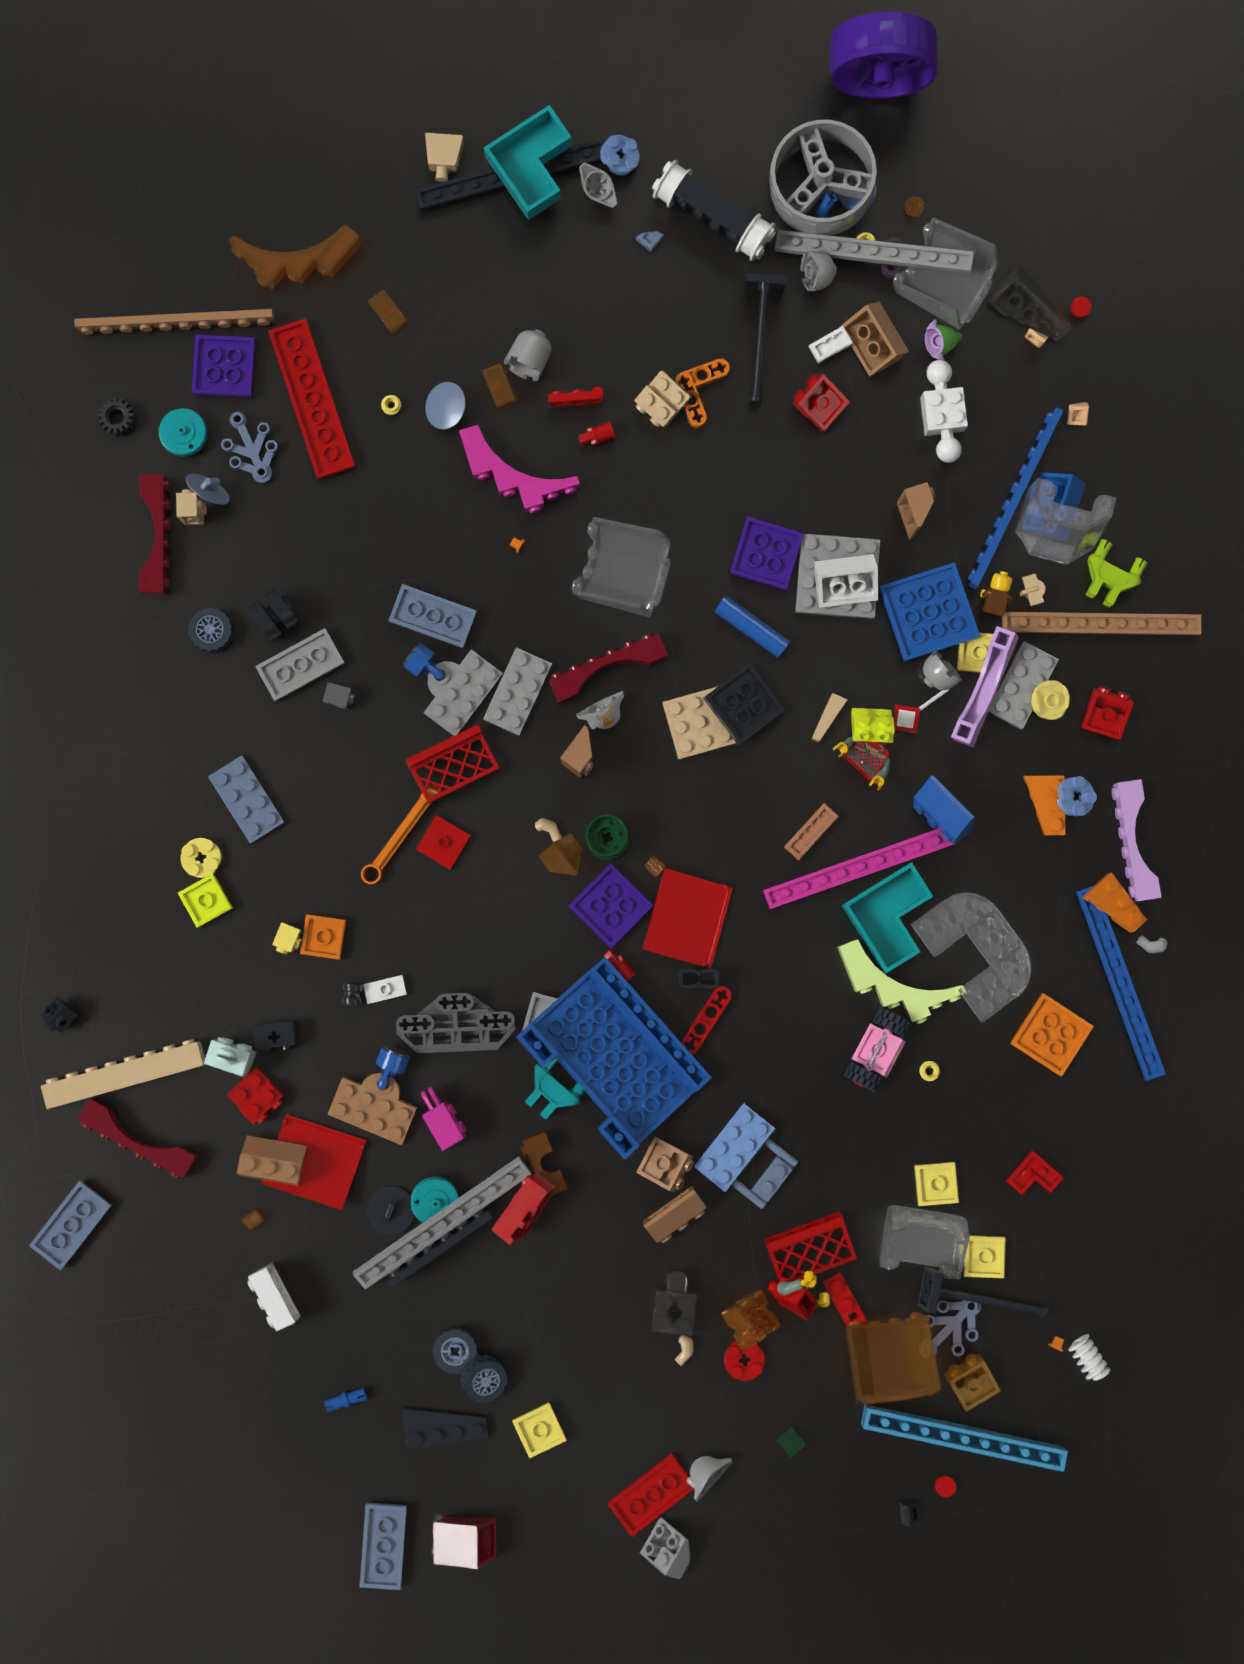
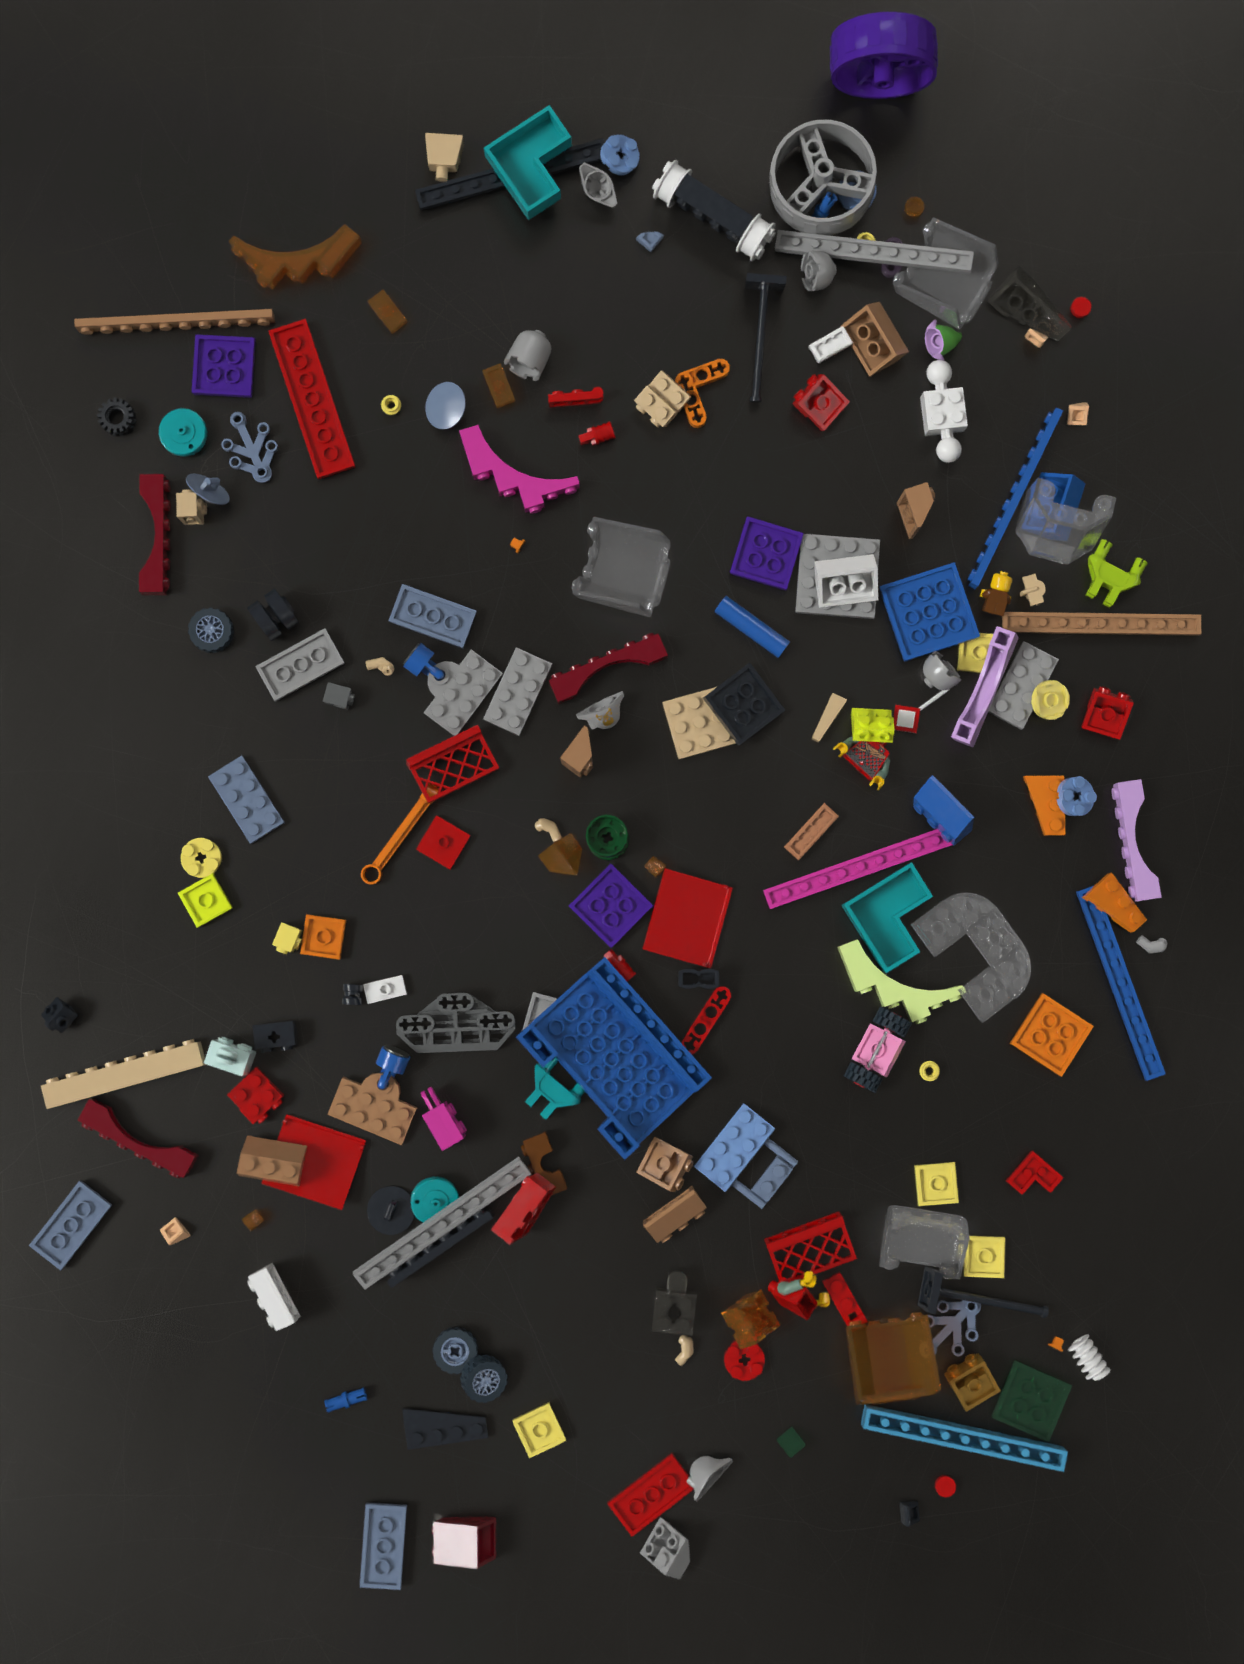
(174, 1232): none -> light nougat slope
(382, 664): none -> tan arm
(1031, 1401): none -> clear green plate

